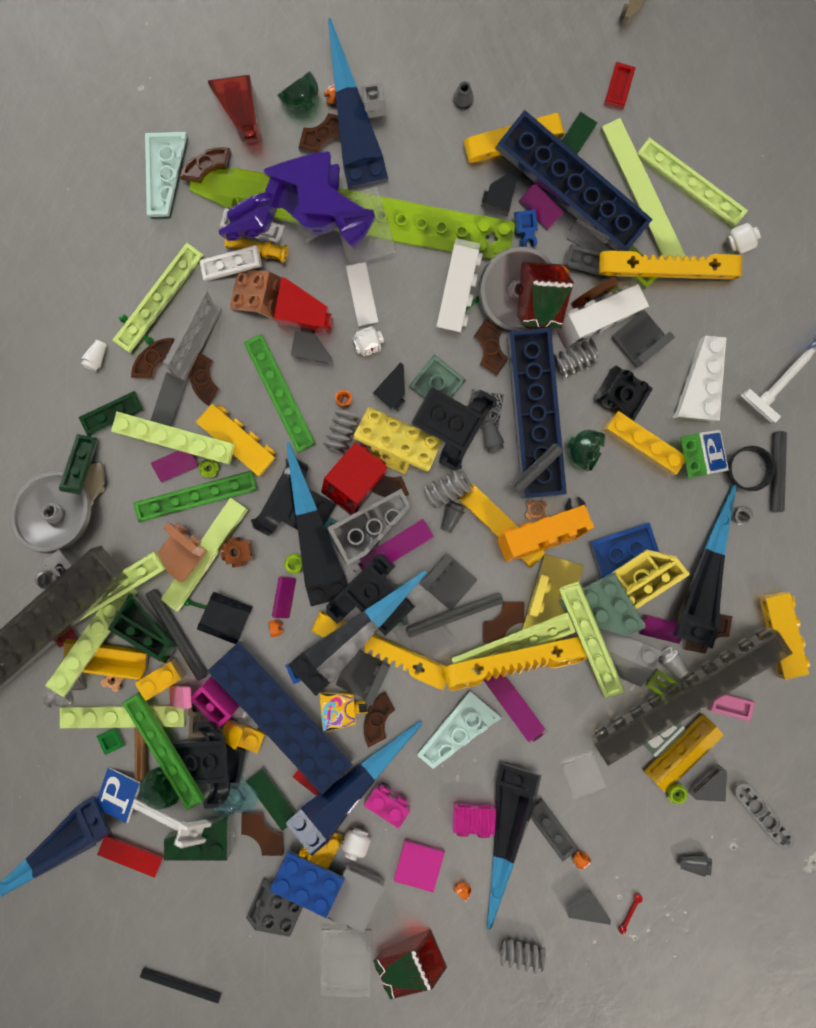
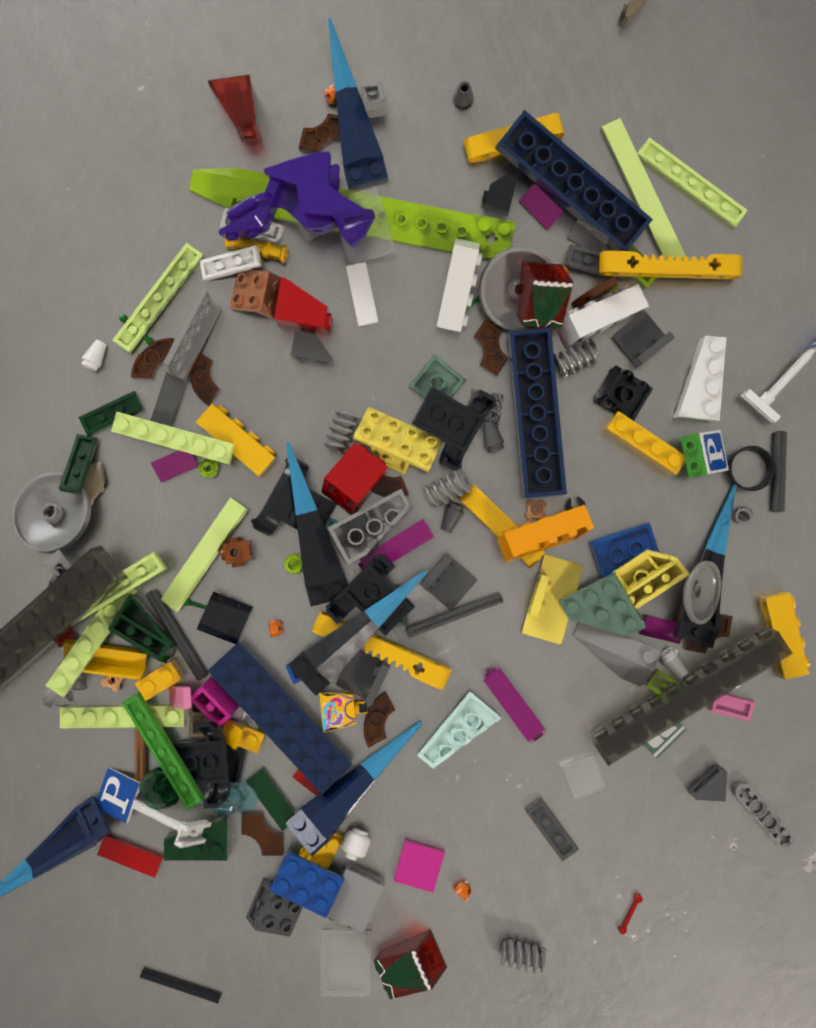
(46, 579): light grey hinge -> none
(110, 740): green tile -> none
(163, 163): light aqua wing -> none
(180, 552): nougat bracket -> none
(195, 496): bright green tile -> none
(202, 165): reddish brown tile -> none
(279, 393): bright green tile -> none
(284, 597): magenta slope -> none
(300, 93): clear green cylinder -> none
(340, 396): orange hinge -> none
(367, 341): white head -> none
(387, 805): dark pink brick -> none
(392, 389): black slope -> none
(461, 676): yellow gear -> none
(474, 820): dark pink brick -> none
(510, 615): reddish brown tile -> none
(514, 806): black plate -> none
(526, 224): blue plate -> none
(529, 637): yellowish green plate -> none
(537, 468): dark grey axle -> none
(579, 132): dark green tile -> none
(581, 860): orange hinge -> none
(586, 448): clear green cylinder -> none
(588, 909): dark grey slope -> none
(592, 639): yellowish green tile -> none
(619, 85): red tile -> none
(681, 798): lime plate -> none
(684, 753): yellow panel -> none
(697, 864): dark grey cone -> none
(702, 592): none -> light grey dish
(744, 238): white head -> none

